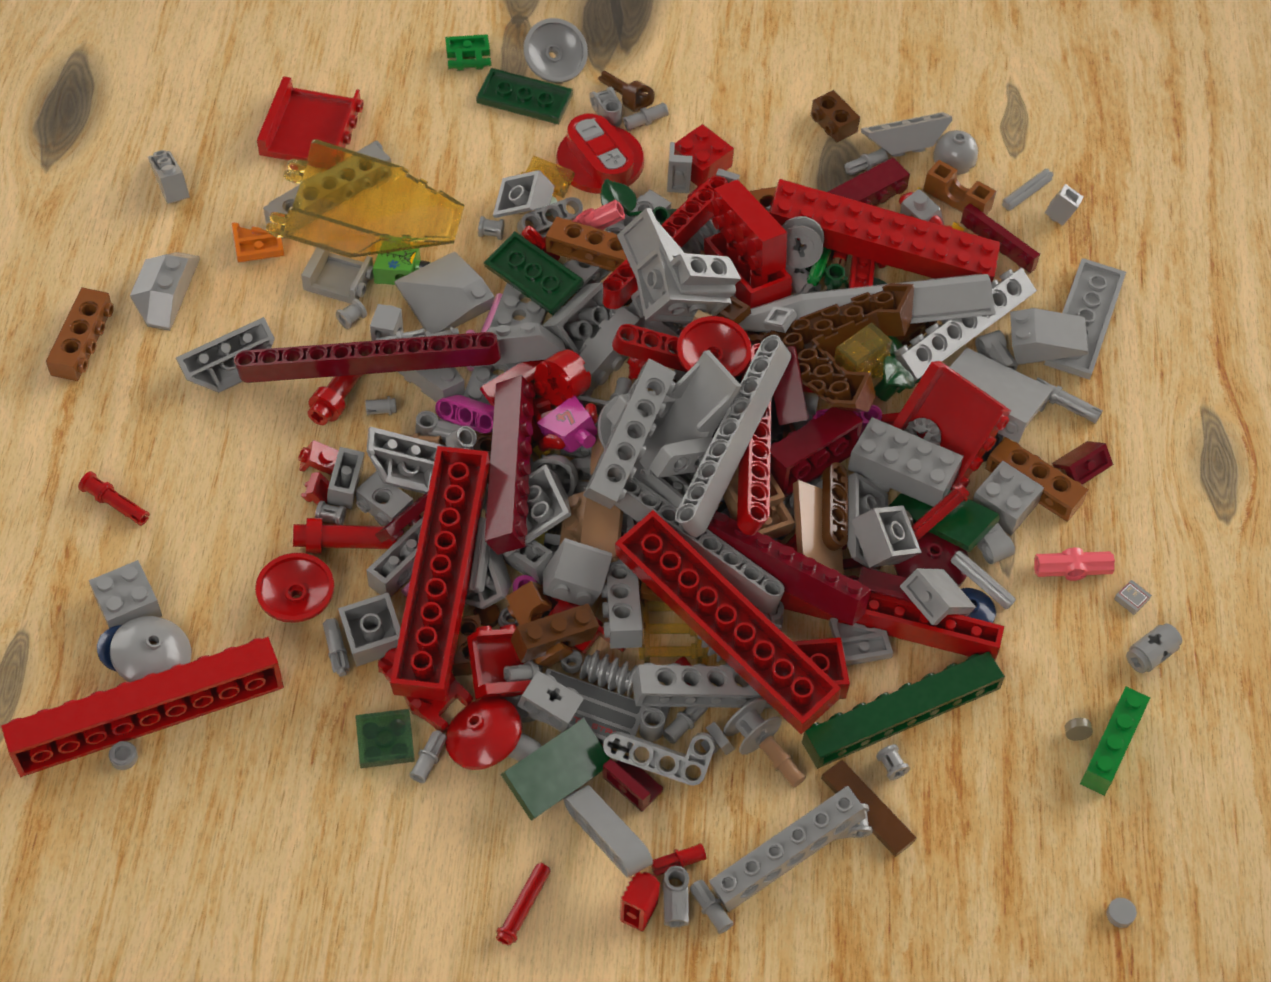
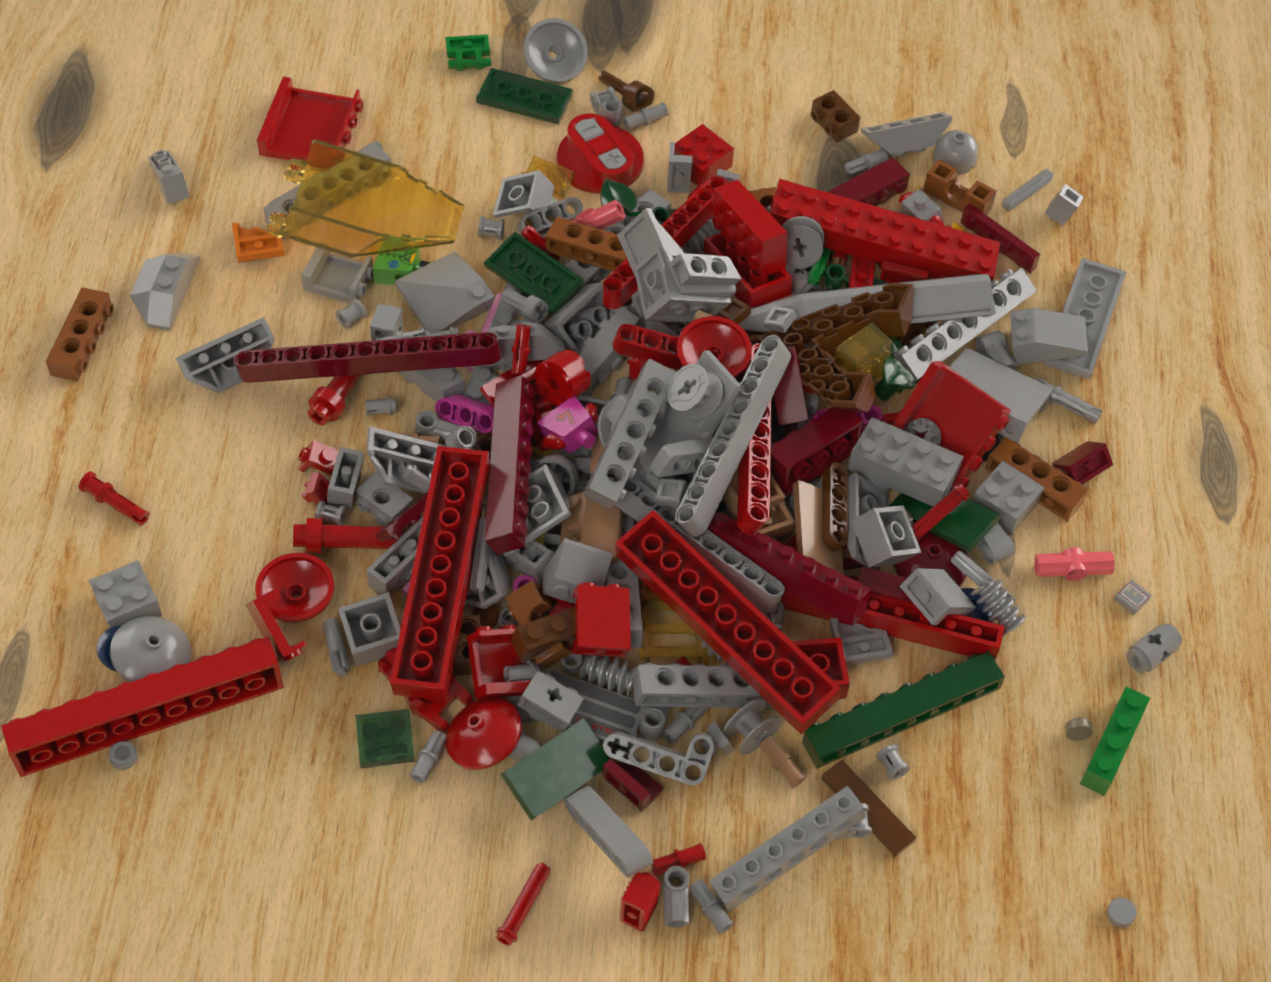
(269, 627): none -> red panel
(416, 477): none -> light grey pin
(521, 349): none -> red pin
(531, 307): none -> light grey piece
(602, 620): none -> red panel
(670, 492): none -> light grey tile
(695, 391): none -> light grey piece
(900, 273): none -> red tile
(999, 605): none -> light grey piece

